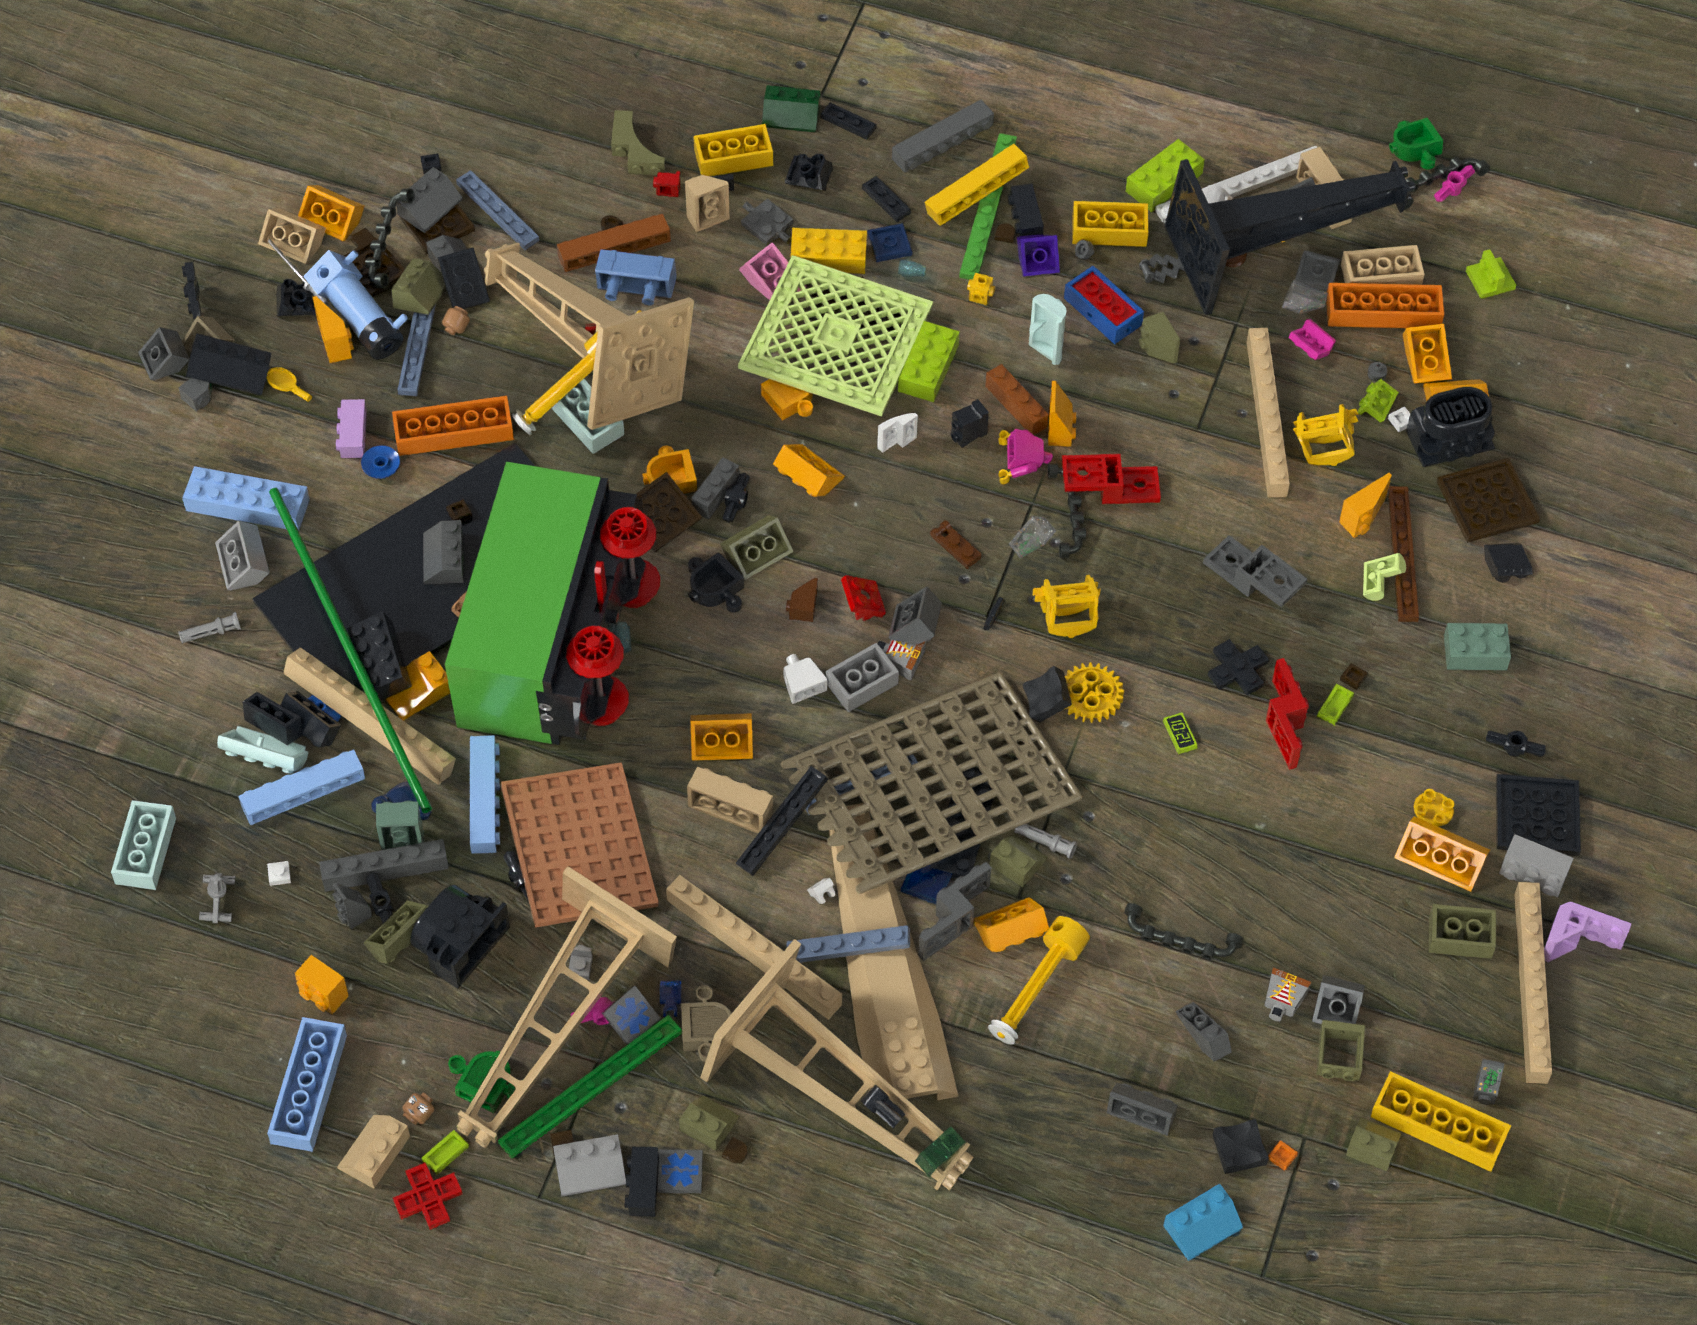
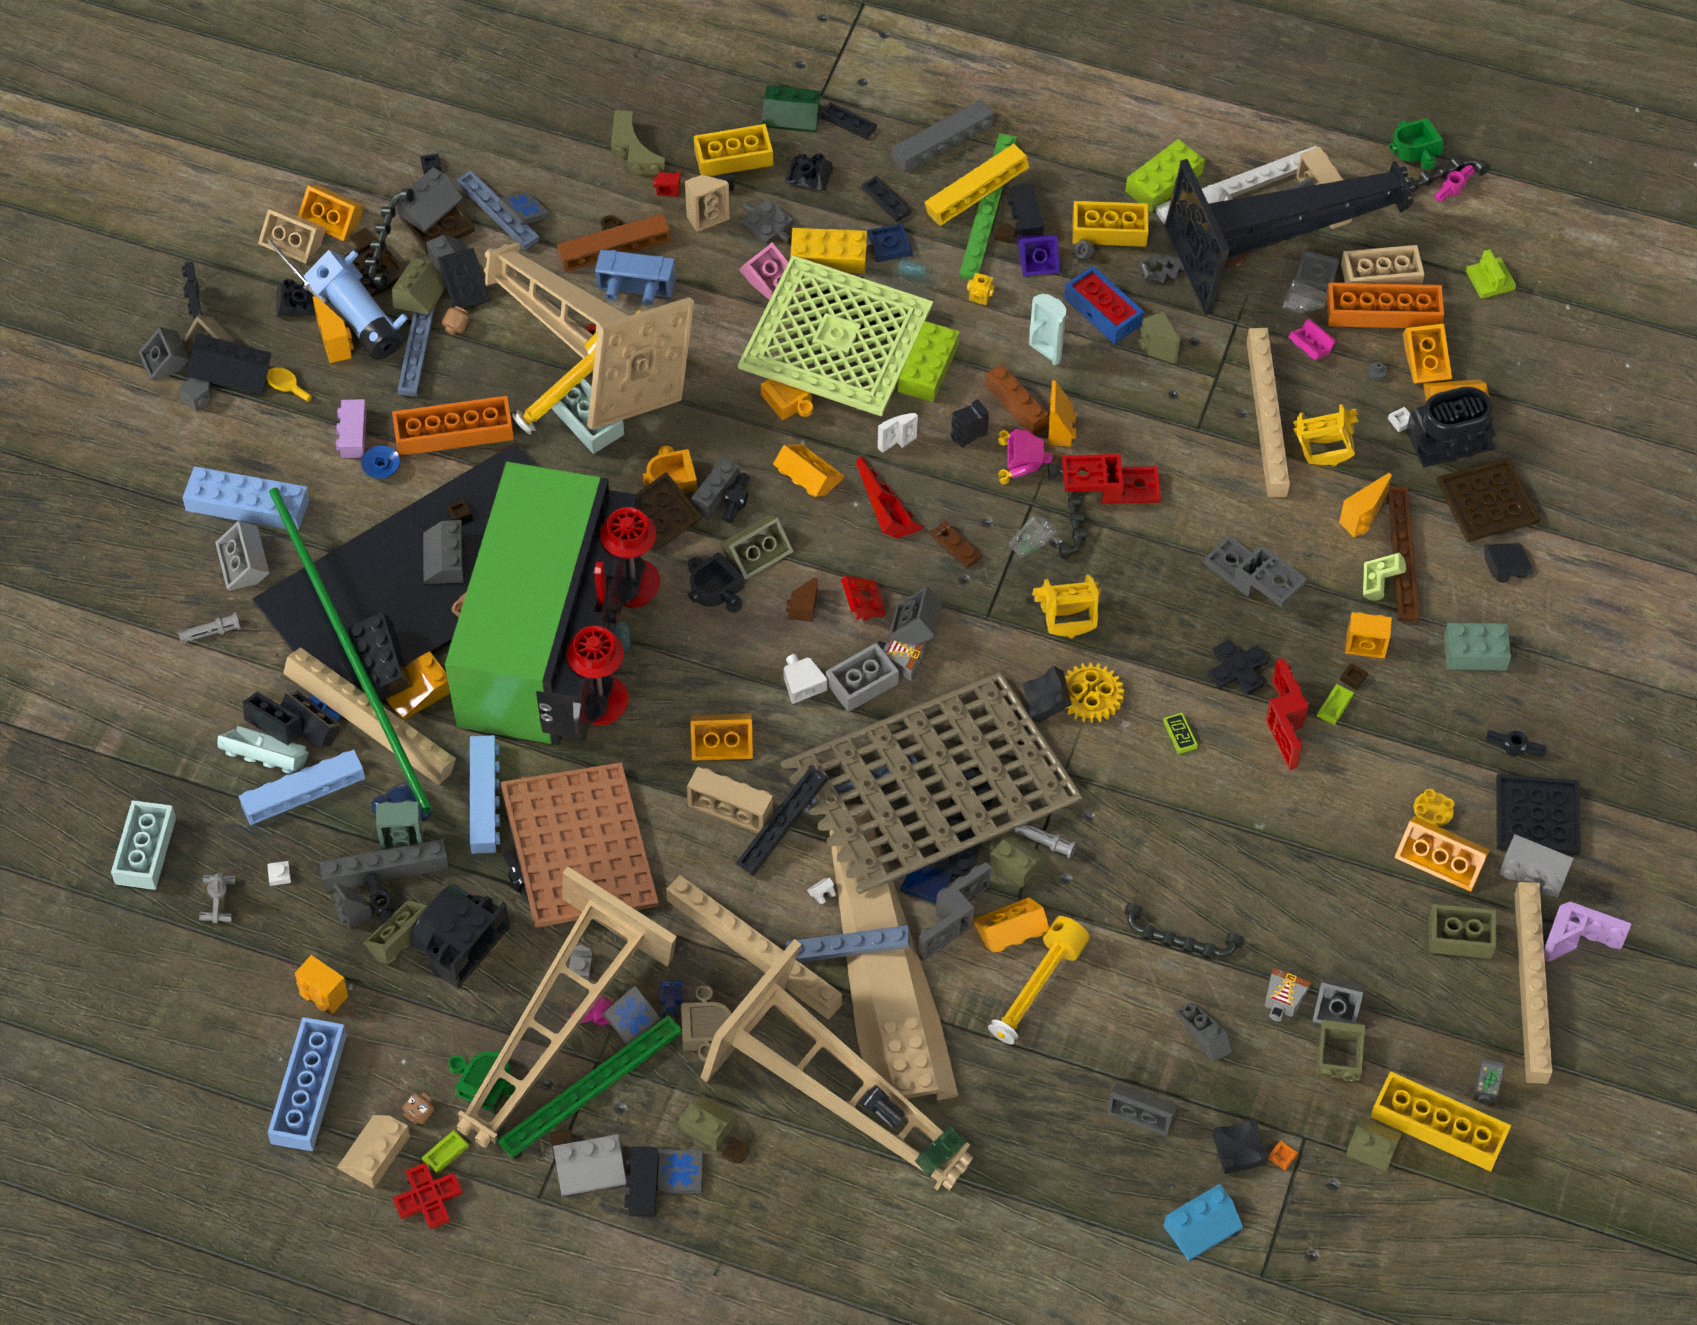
(523, 208): none -> dark grey tile
(886, 504): none -> red wedge
(994, 613): black piece -> none
(1368, 635): none -> light orange brick
(1378, 400): lime bracket -> none

